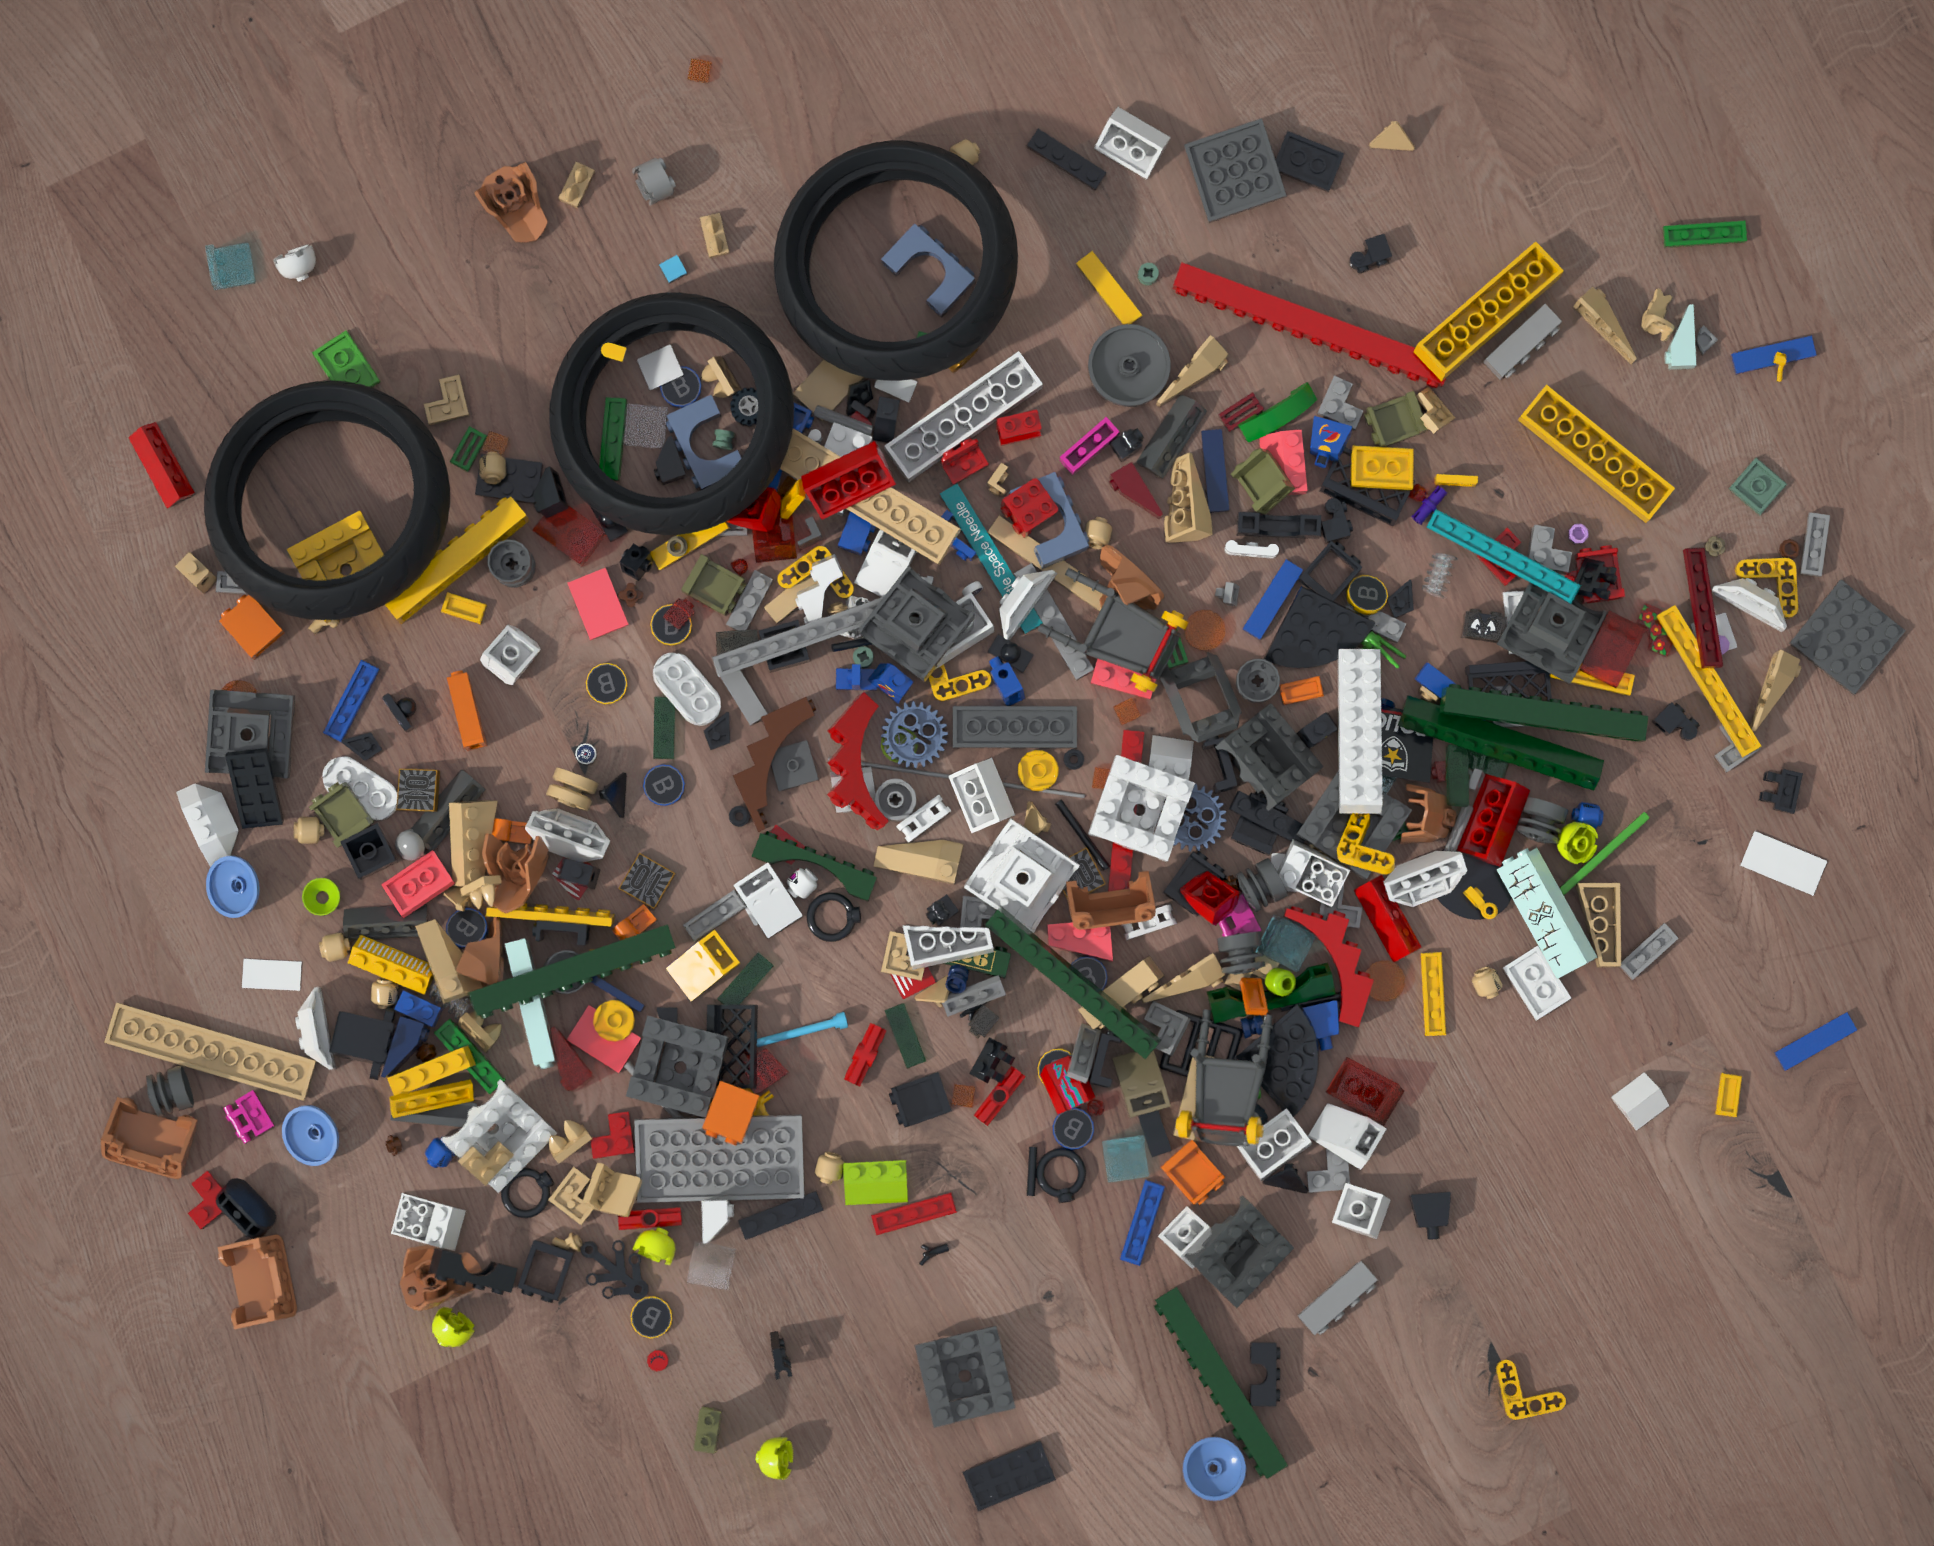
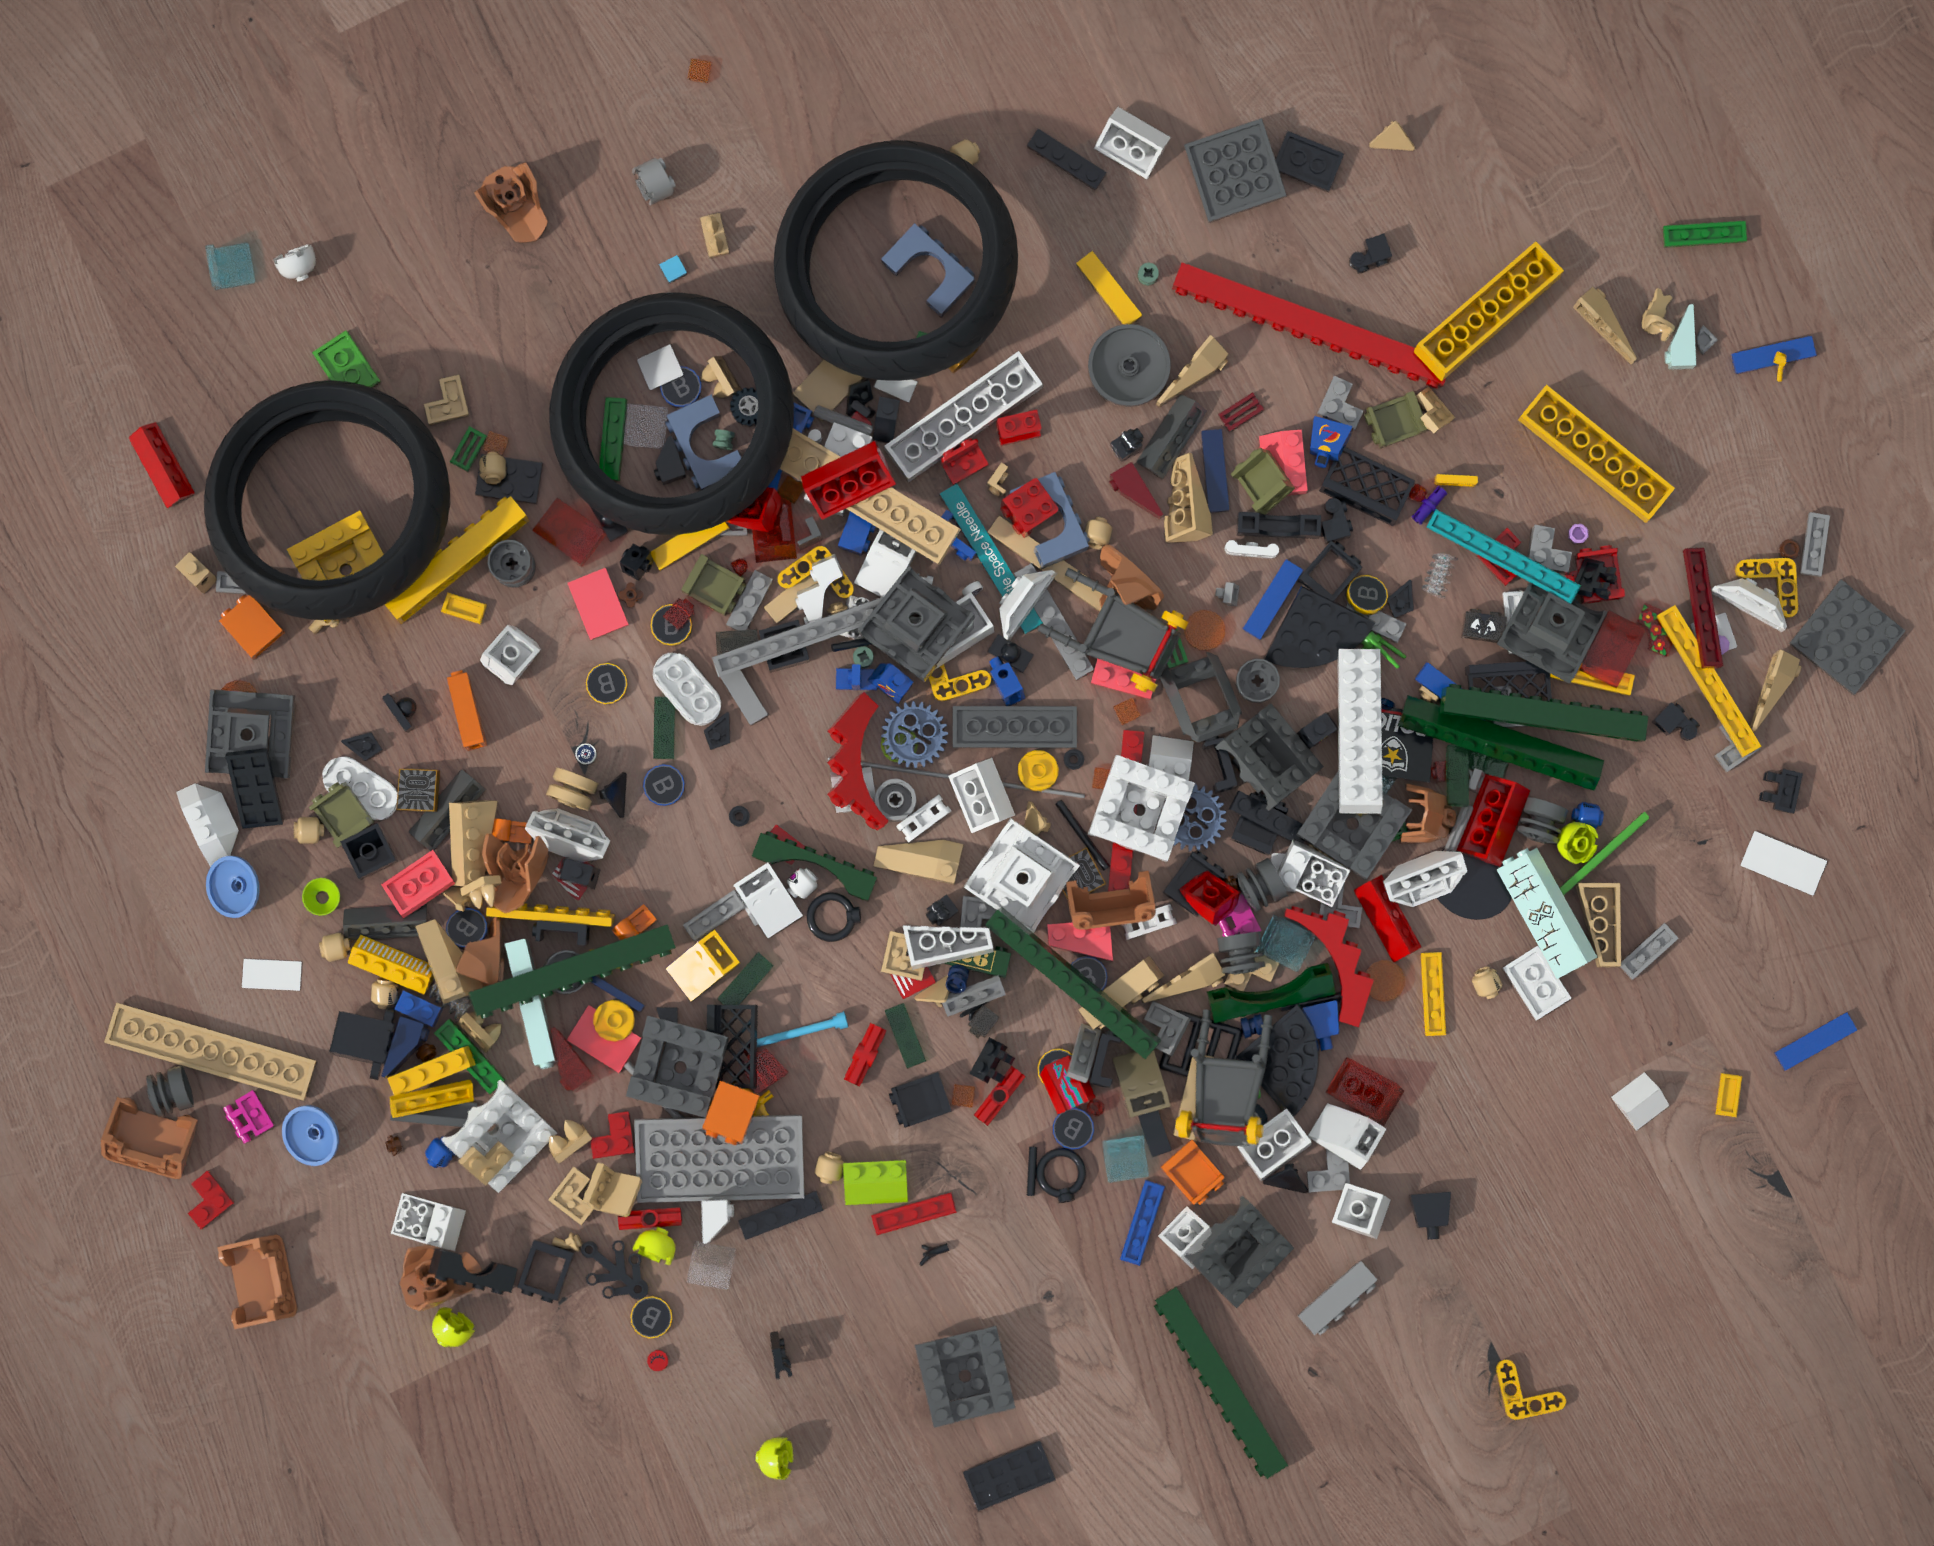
(245, 1208): black brick -> none
(315, 1030): white wedge -> none
(351, 701): blue tile -> none
(409, 845): light grey hair -> none
(543, 1180): black piece -> none
(550, 494): black slope -> none
(576, 184): tan tile -> none
(613, 351): yellow piece -> none
(646, 881): tile -> none
(671, 546): dark tan plate -> none
(708, 1430): olive panel -> none
(753, 781): reddish brown arch -> none
(792, 499): yellow tile -> none
(793, 766): dark grey plate -> none
(1089, 446): dark pink brick -> none
(1229, 1471): medium blue dish -> none
(1253, 996): orange tile -> none
(1265, 1354): black arch -> none
(1279, 414): green slope -> none
(1280, 981): lime head -> none
(1301, 690): orange tile -> none
(1357, 850): yellow beam -> none
(1382, 467): yellow tile -> none
(1475, 897): yellow plate -> none
(1522, 342): light grey brick -> none
(1709, 546): dark tan plate -> none
(1757, 486): sand green tile -> none

